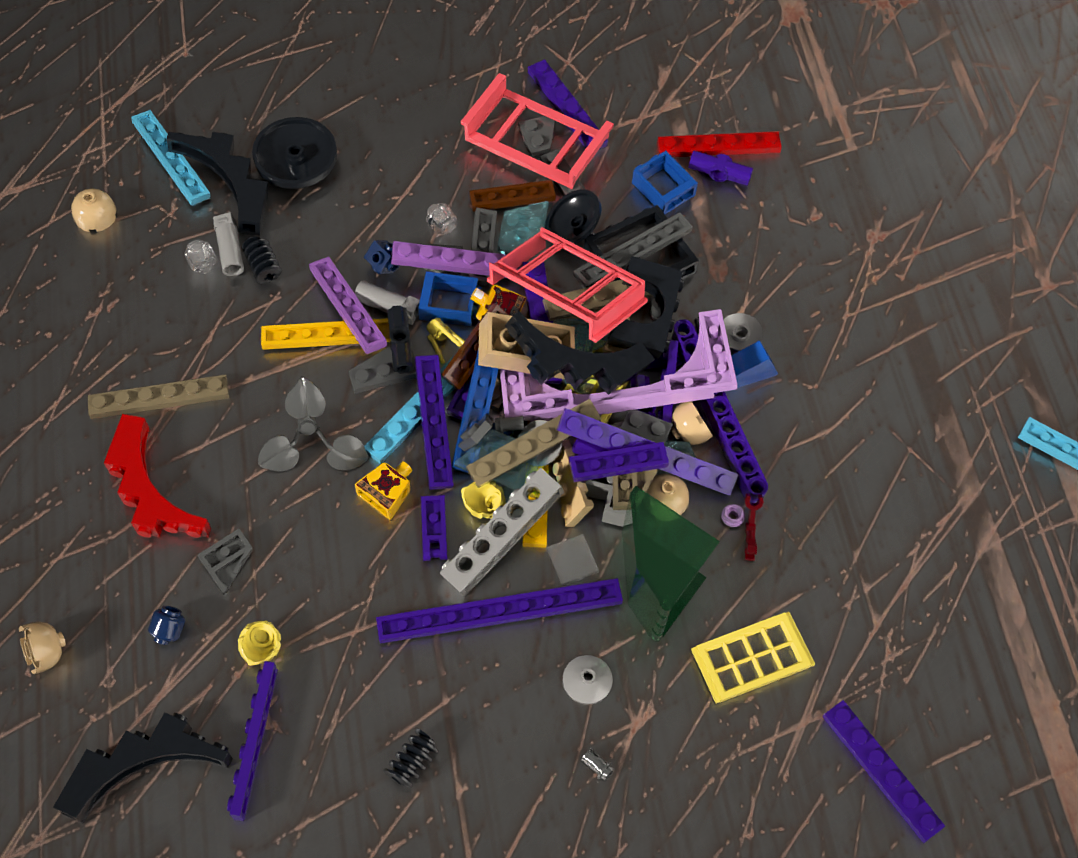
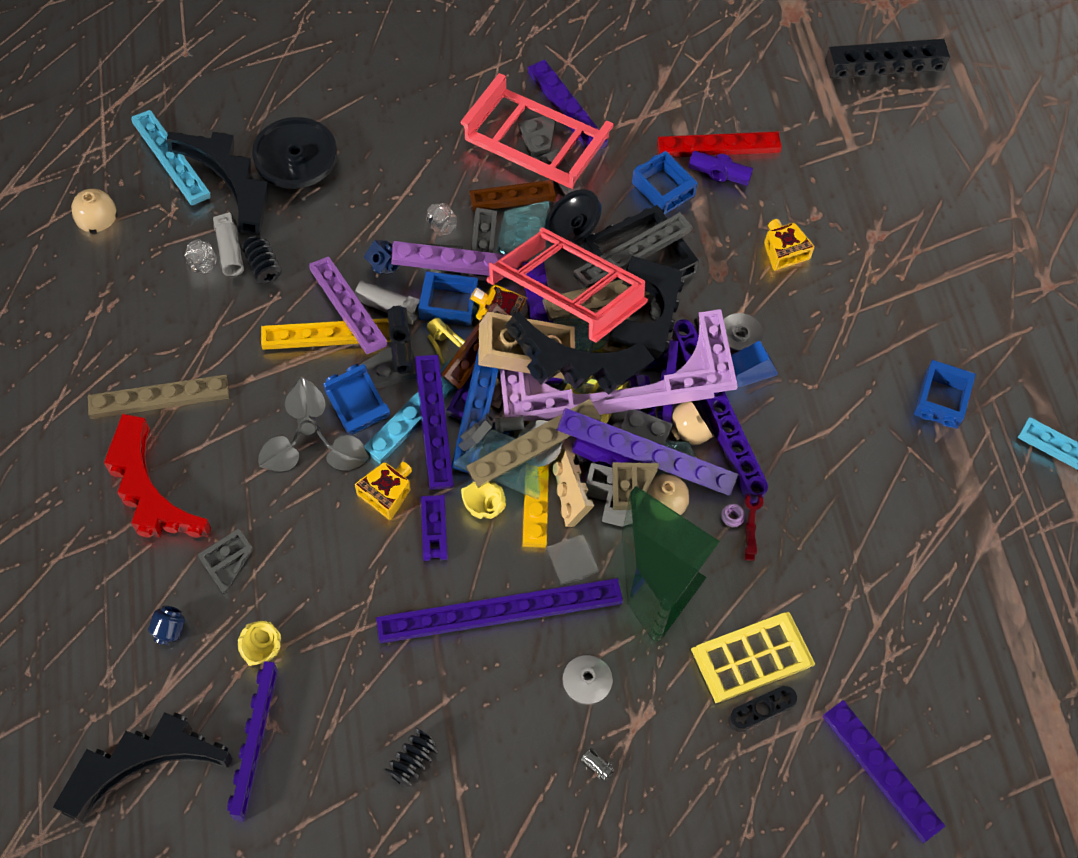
(41, 645): tan cylinder -> none
(355, 399): none -> blue panel
(537, 481): light grey brick -> none
(618, 462): dark purple plate -> none
(775, 694): none -> black beam
(787, 245): none -> yellow torso
(887, 58): none -> black brick
(951, 377): none -> blue window

